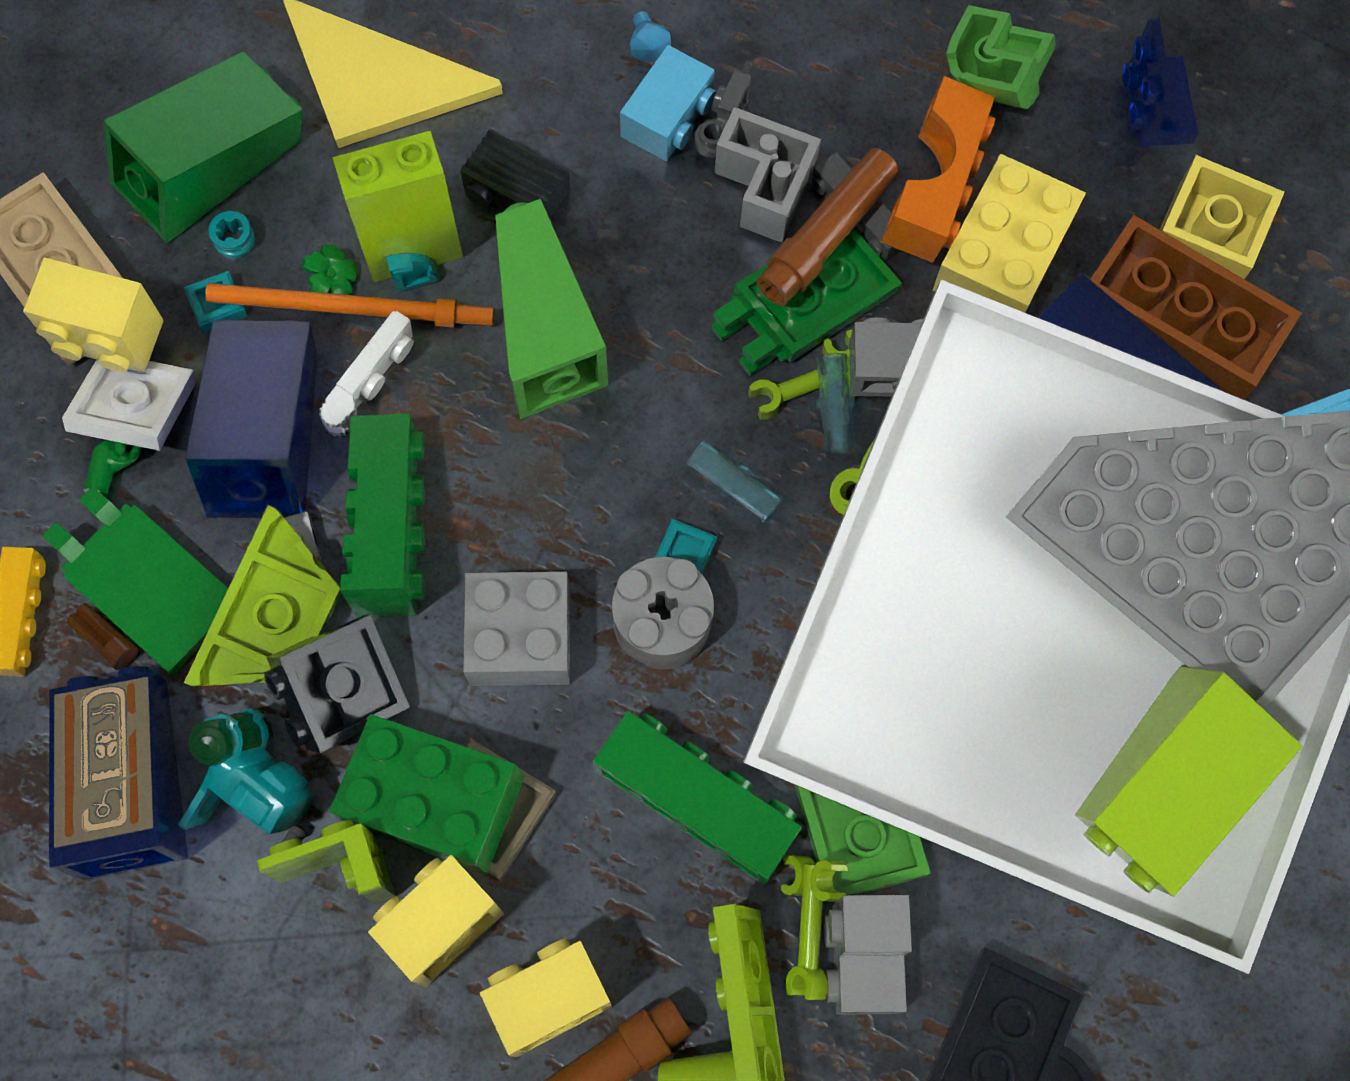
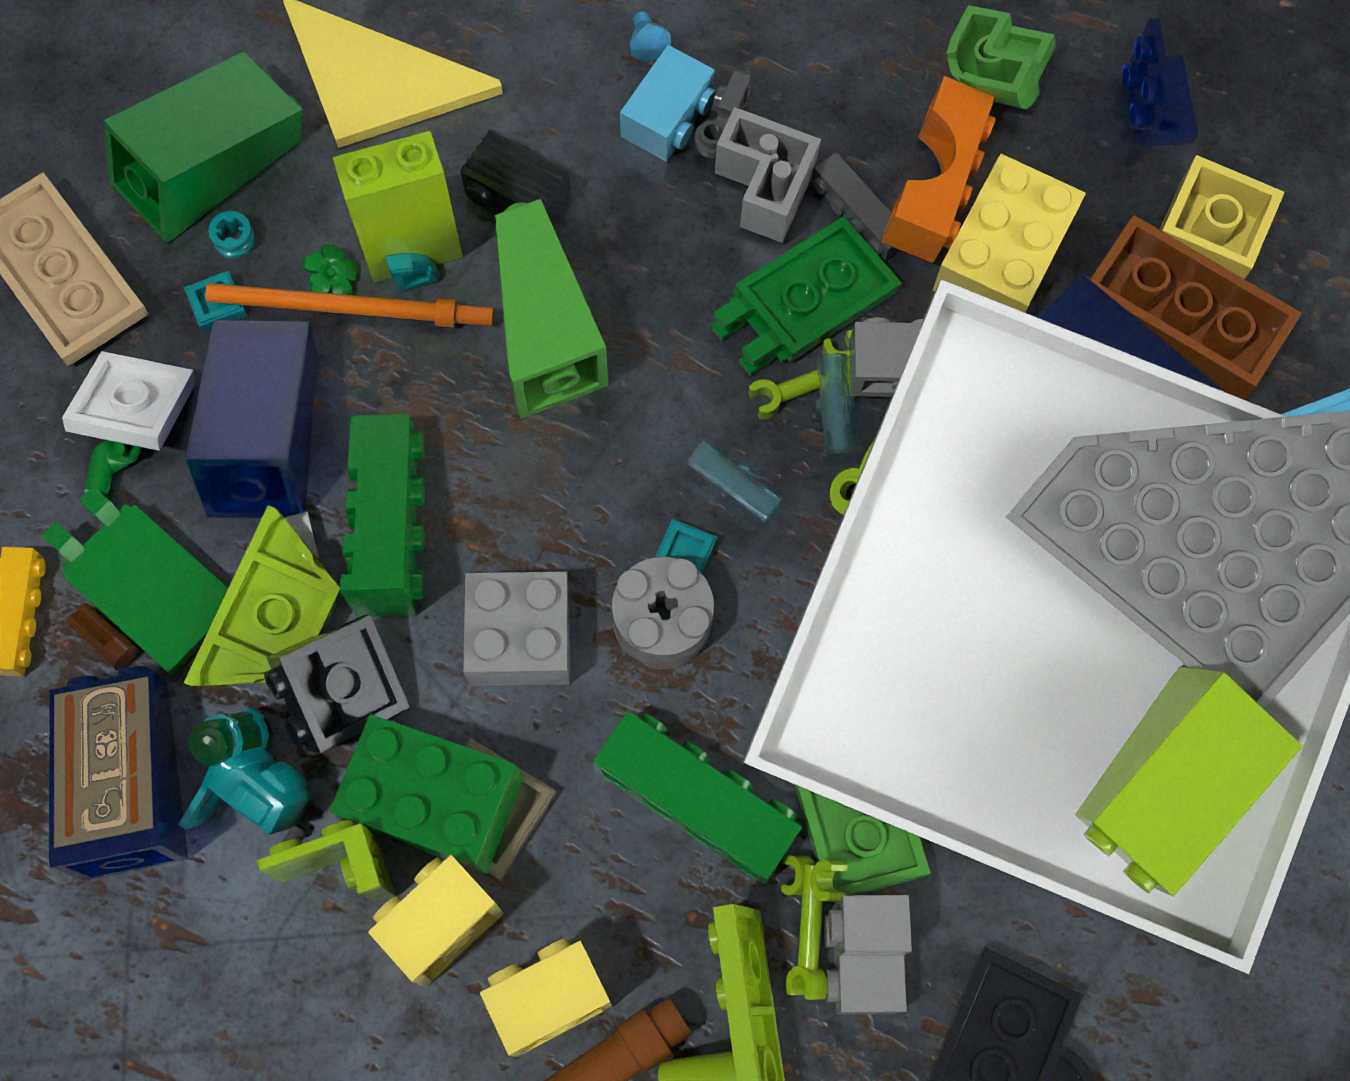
(93, 316): light yellow brick -> none
(365, 374): white hinge -> none
(802, 256): dark orange piece -> none

